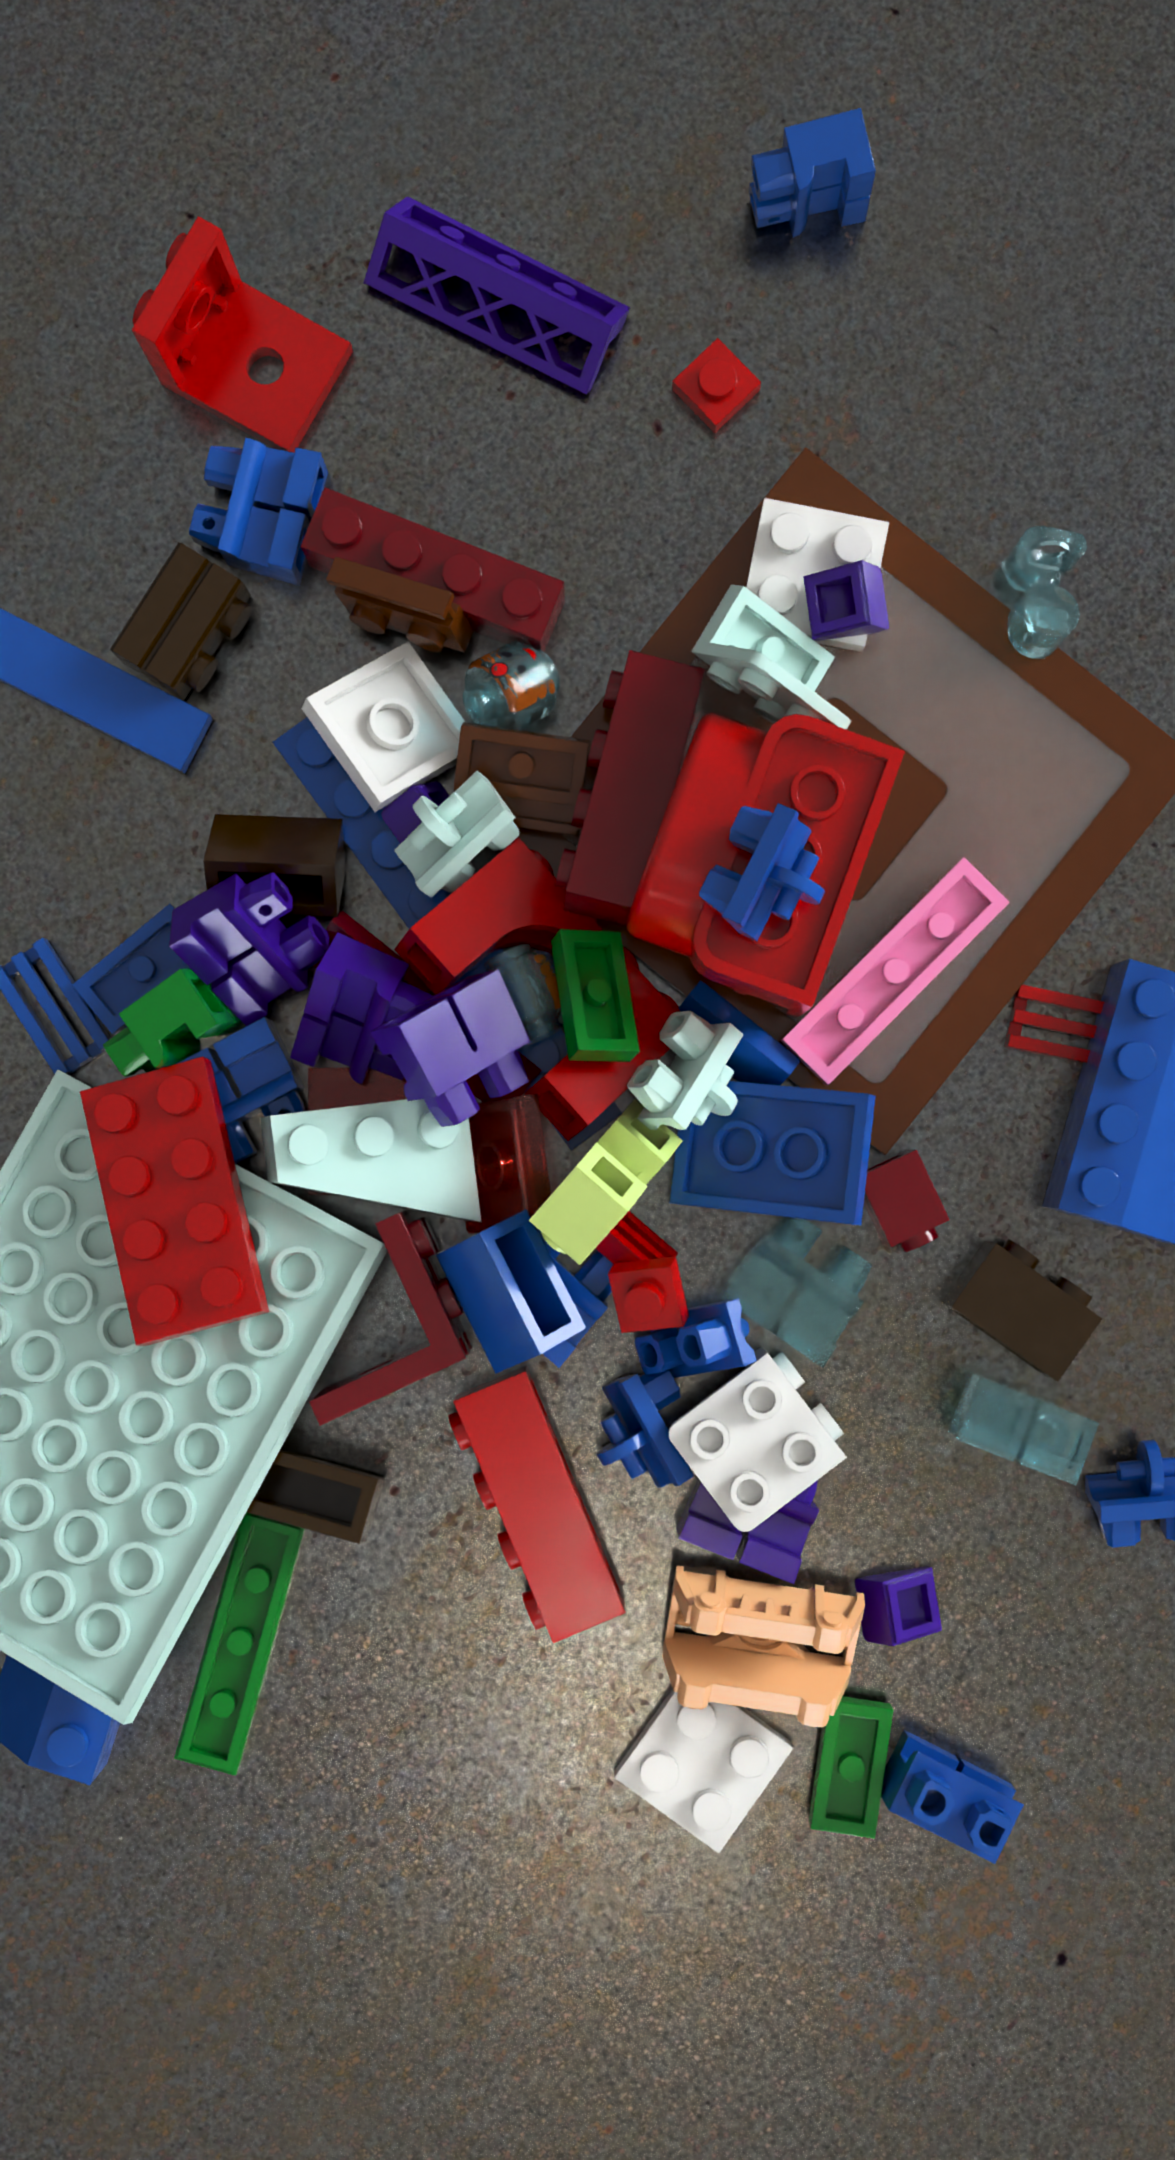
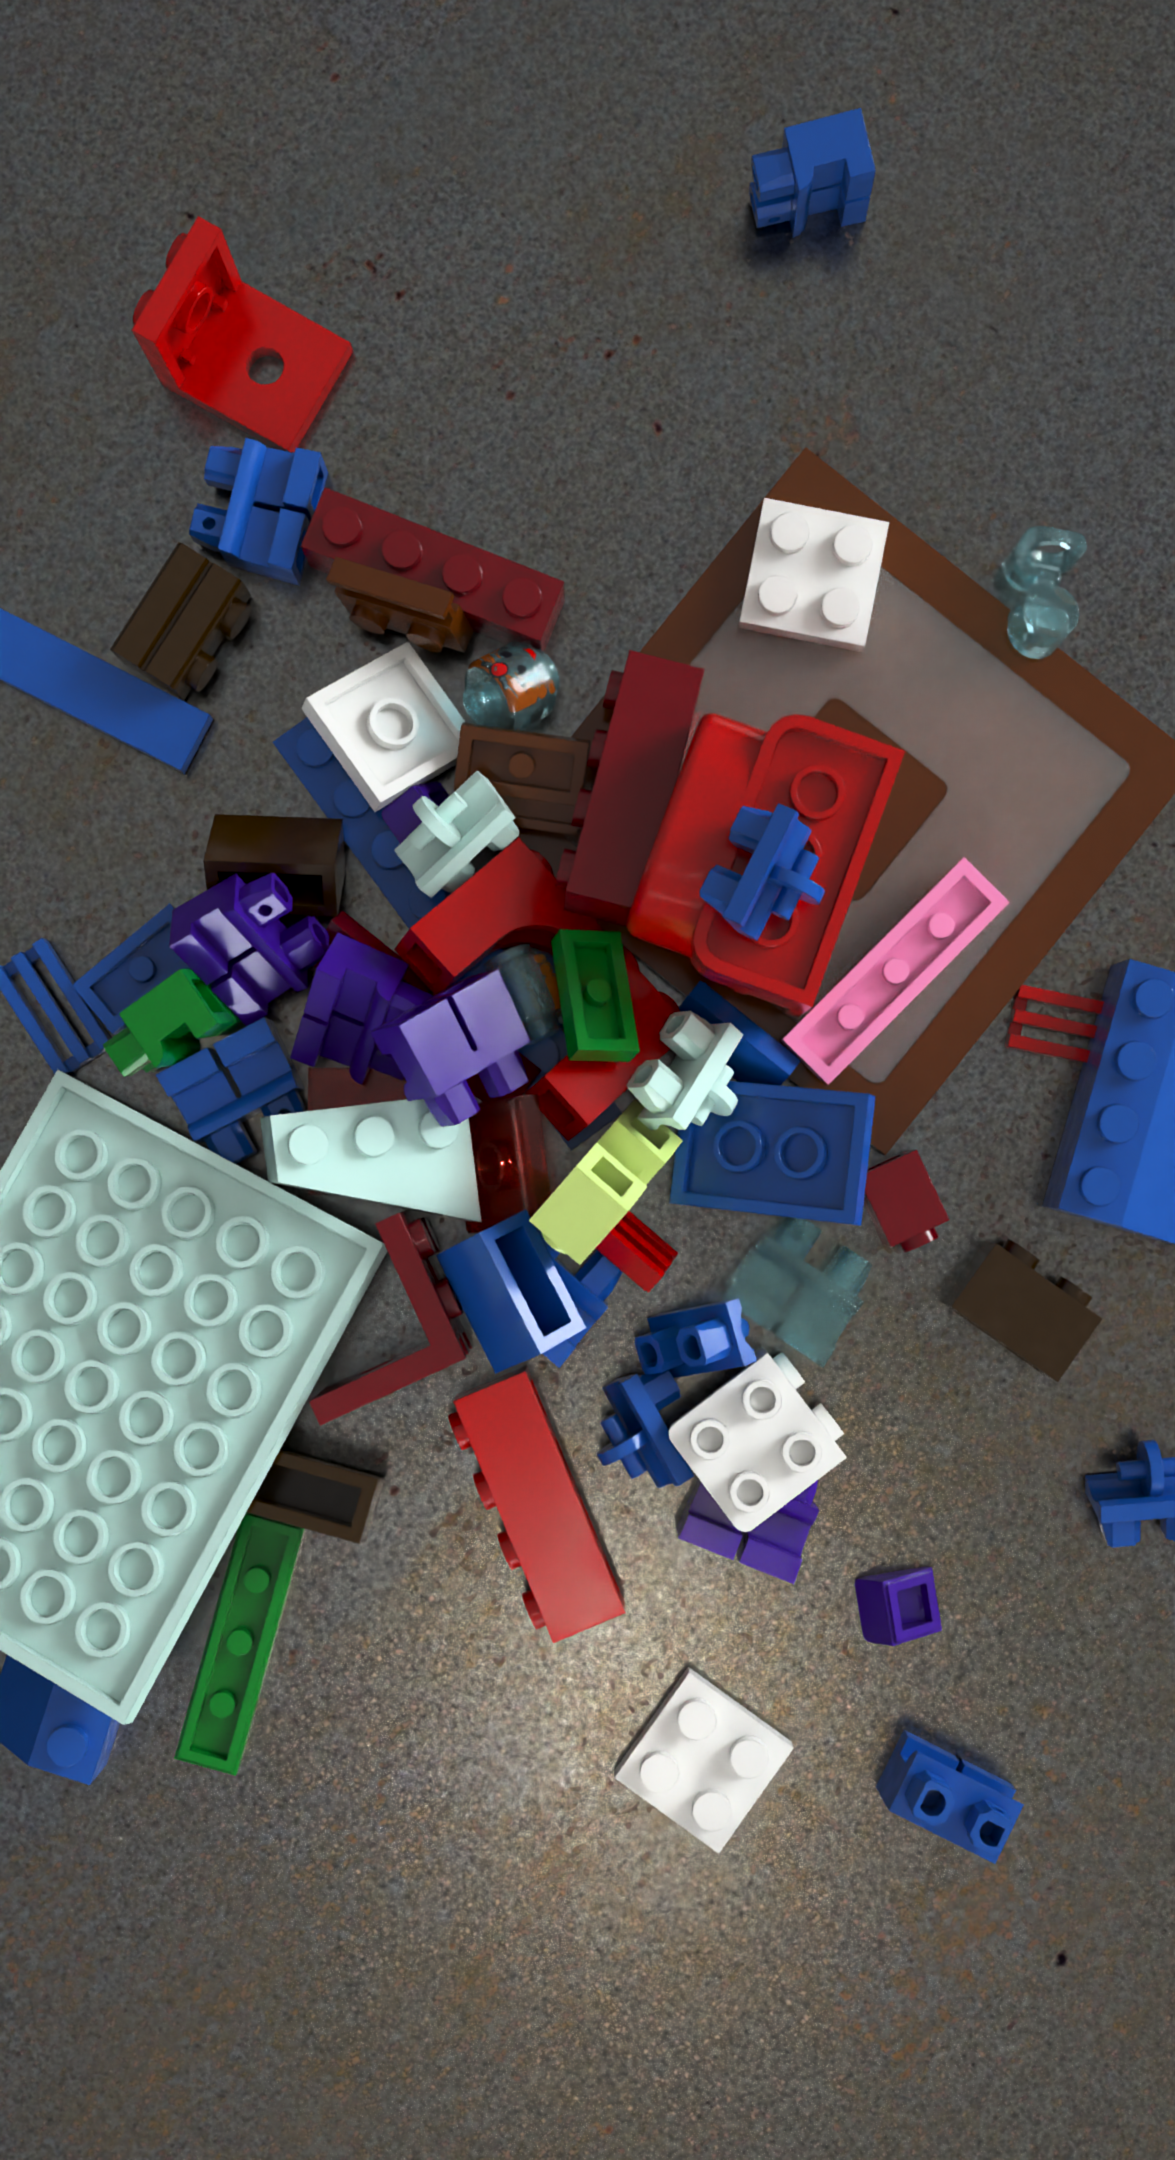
(173, 1202): red plate -> none
(503, 272): dark purple fence -> none
(648, 1294): red plate -> none
(716, 385): red plate -> none
(757, 1645): light nougat piece -> none
(767, 658): light aqua bracket -> none
(846, 601): dark purple slope -> none
(851, 1768): green plate -> none
(1023, 1428): clear light blue hips -> none

